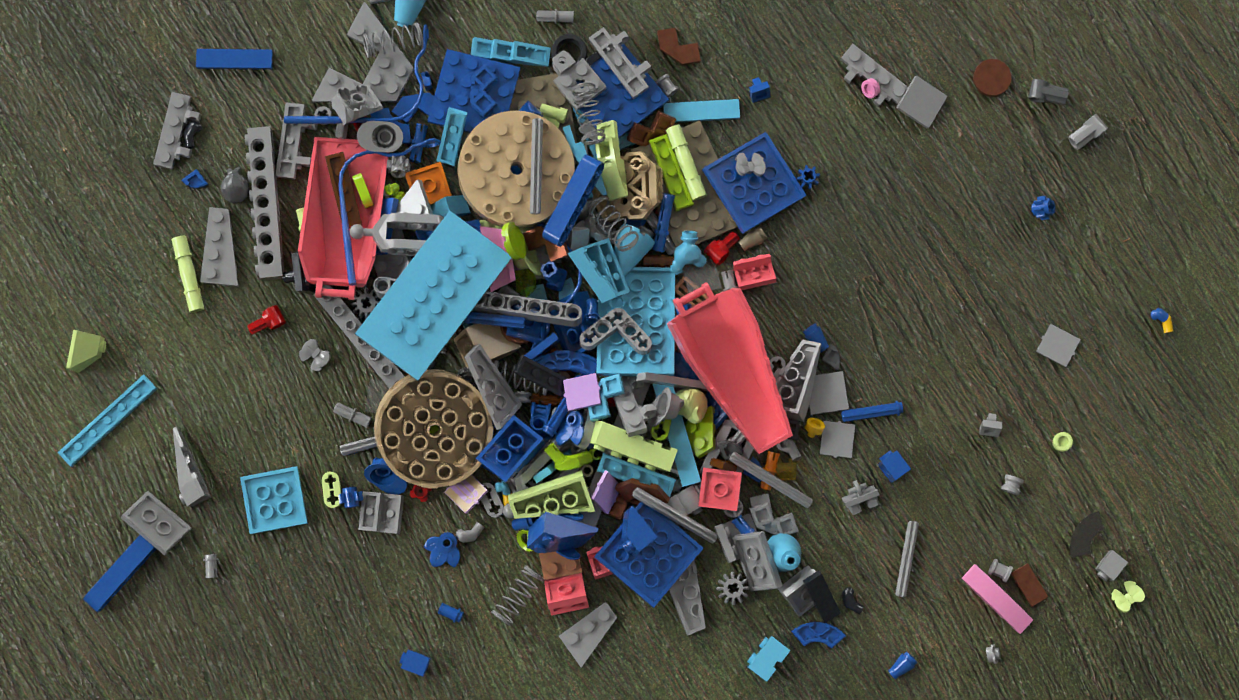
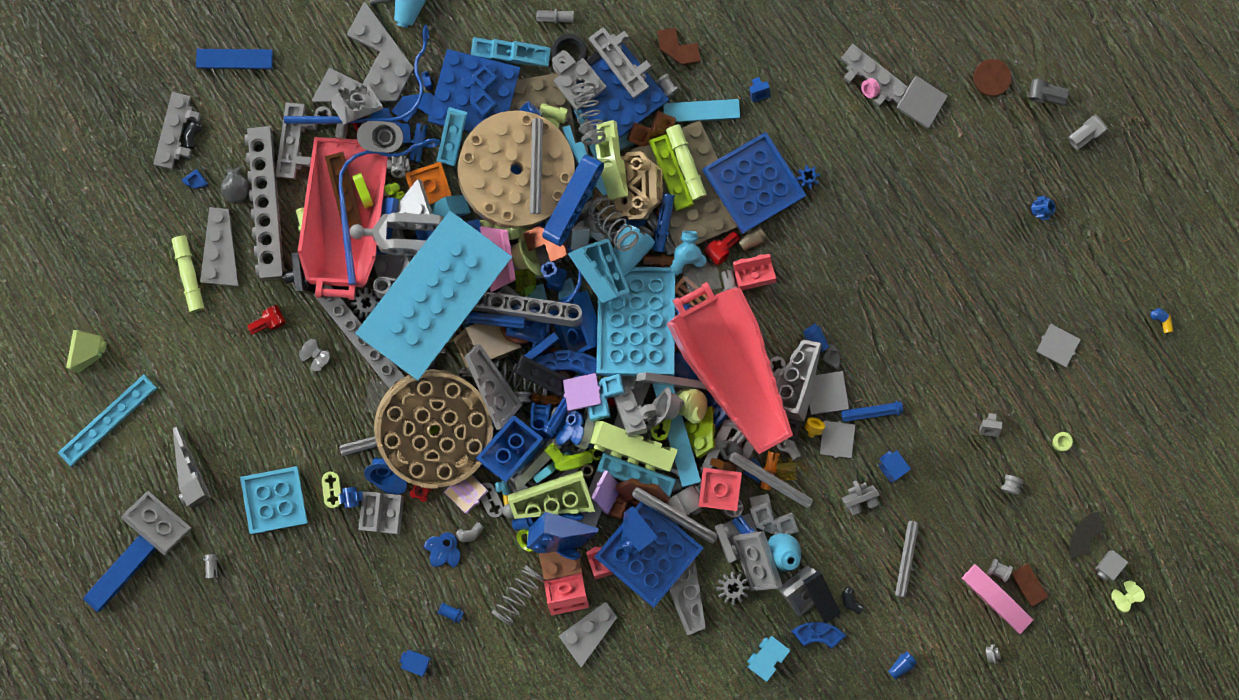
(352, 414): light grey axle -> none
(368, 46): light grey piece -> none
(514, 242): lime tile -> none
(592, 311): blue pin -> none
(619, 326): light grey beam -> none
(756, 165): light grey piece -> none

